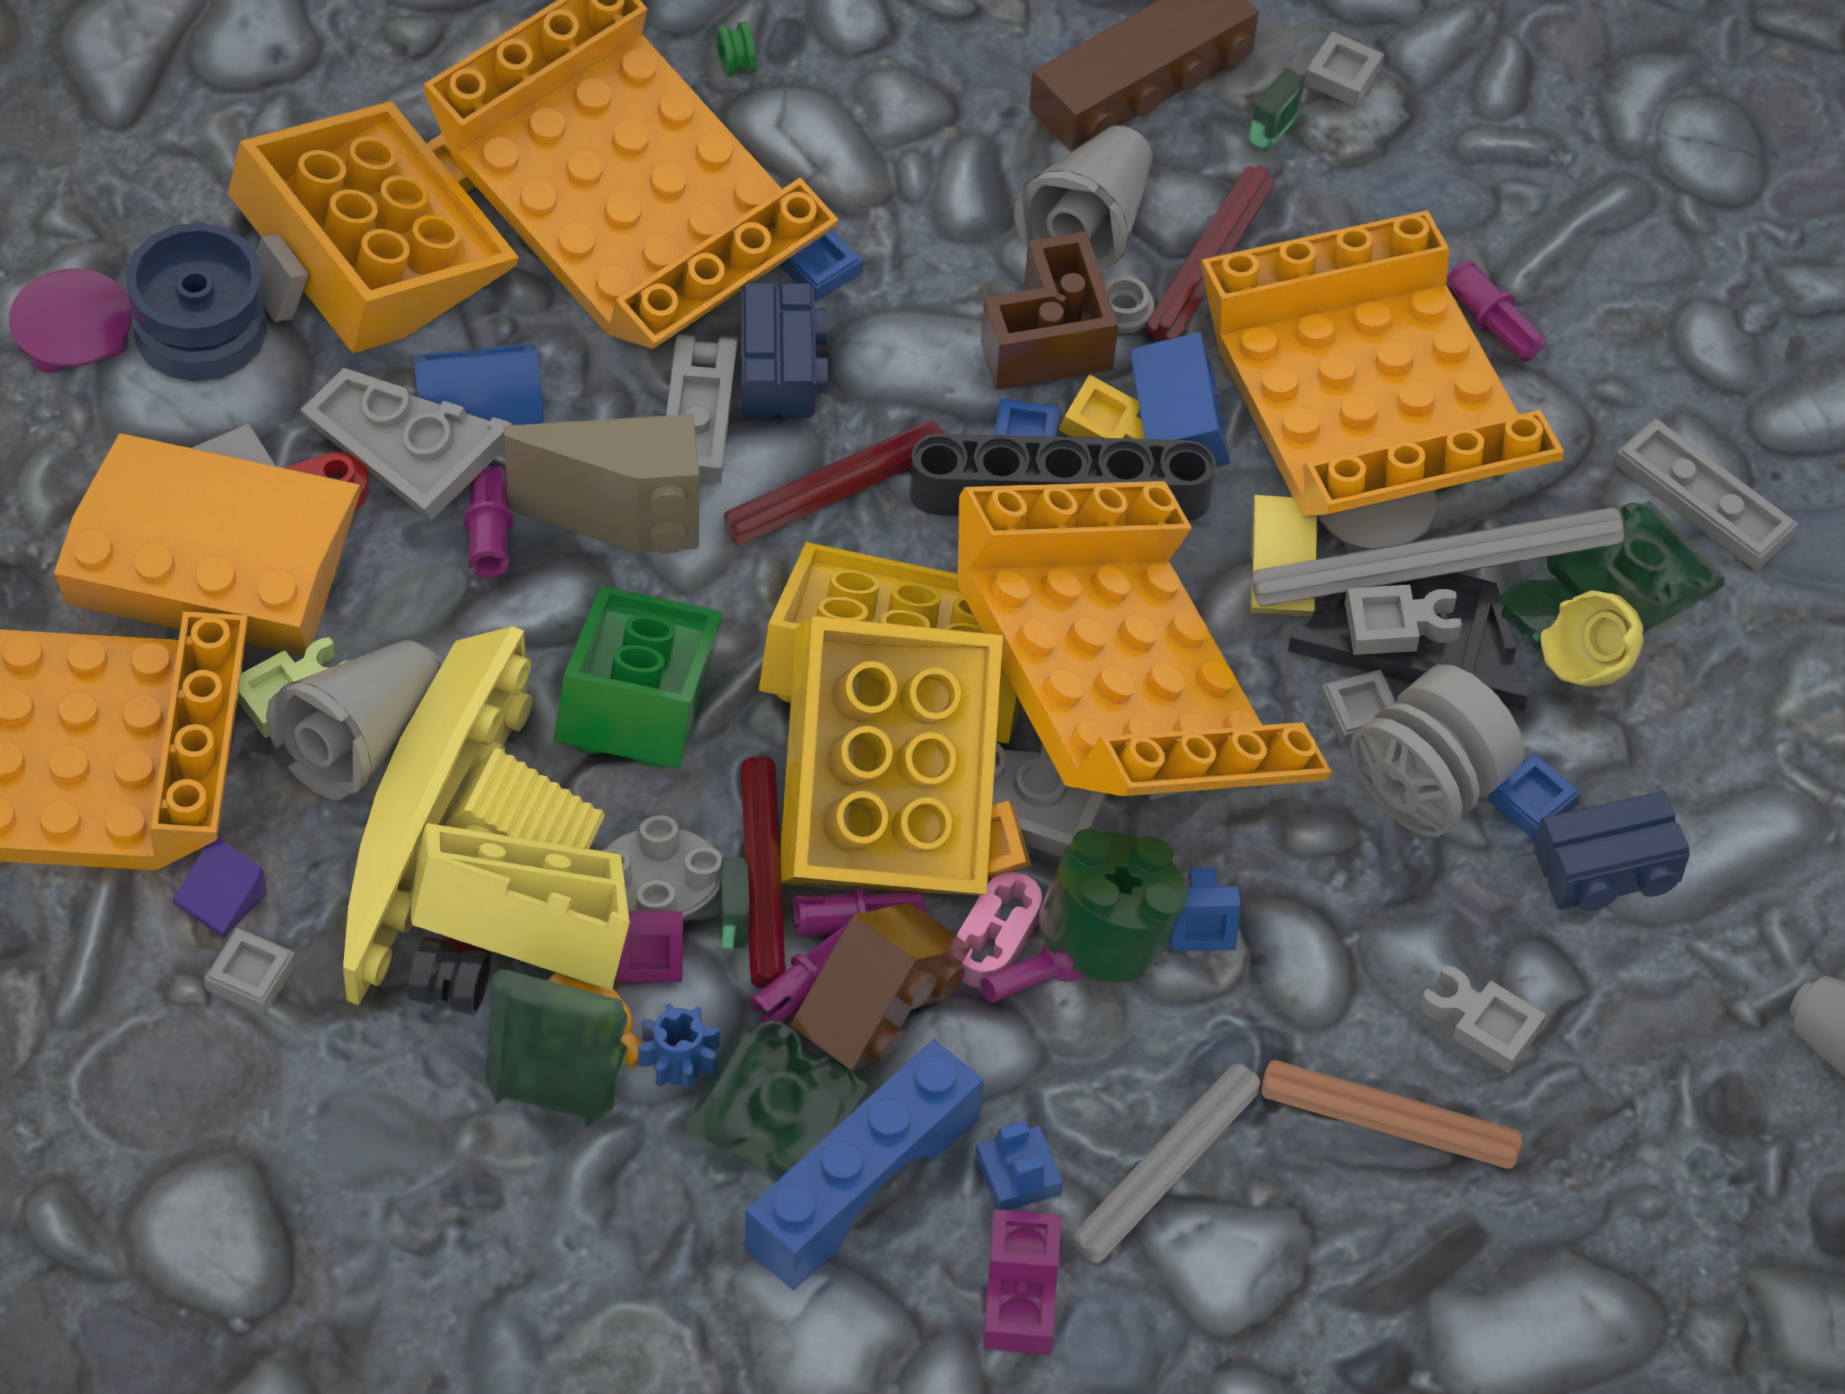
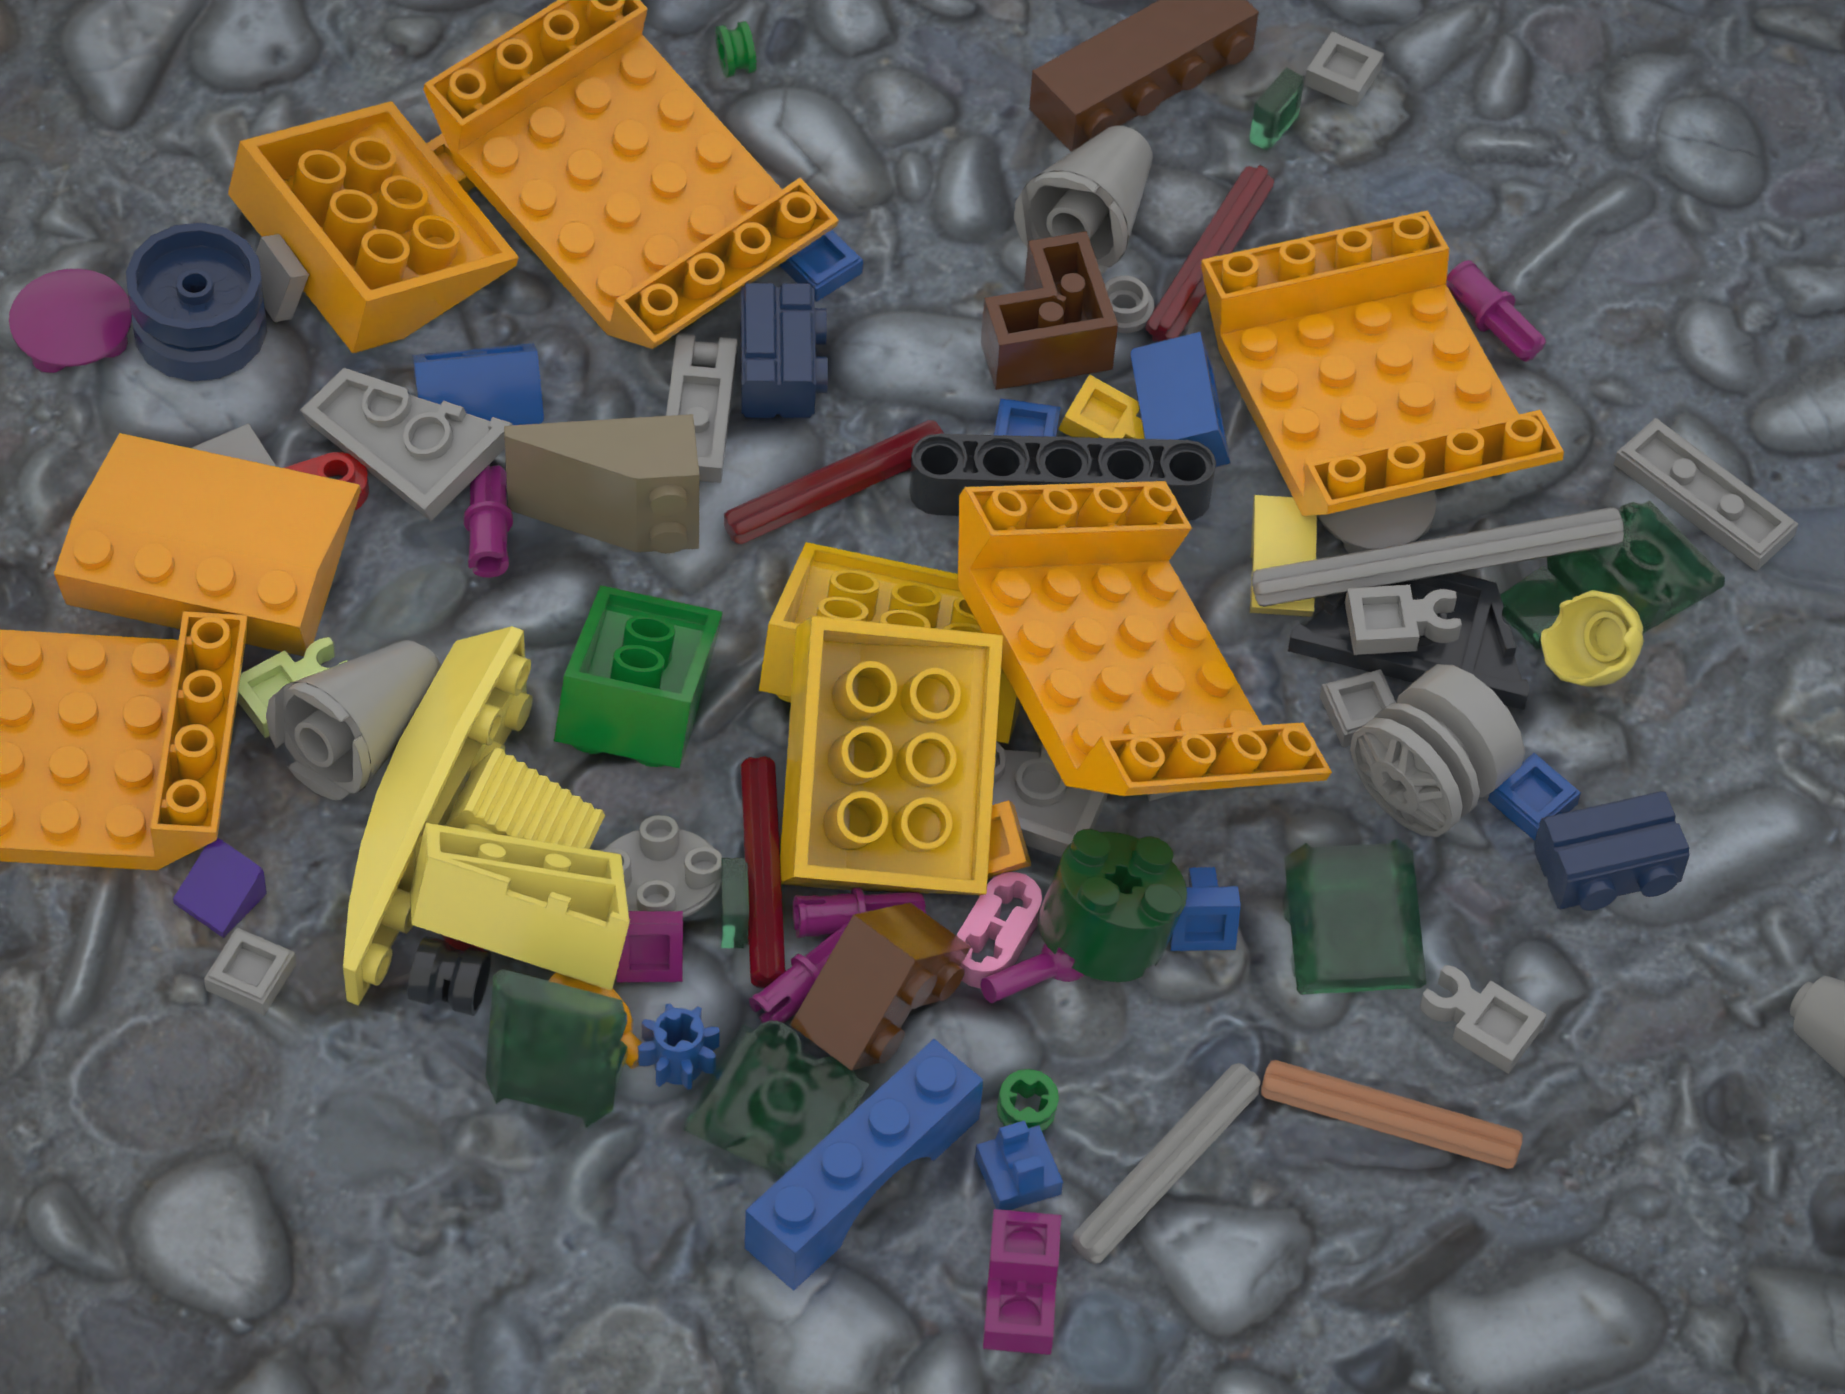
(1027, 1083): none -> green bush
(1354, 918): none -> clear green slope

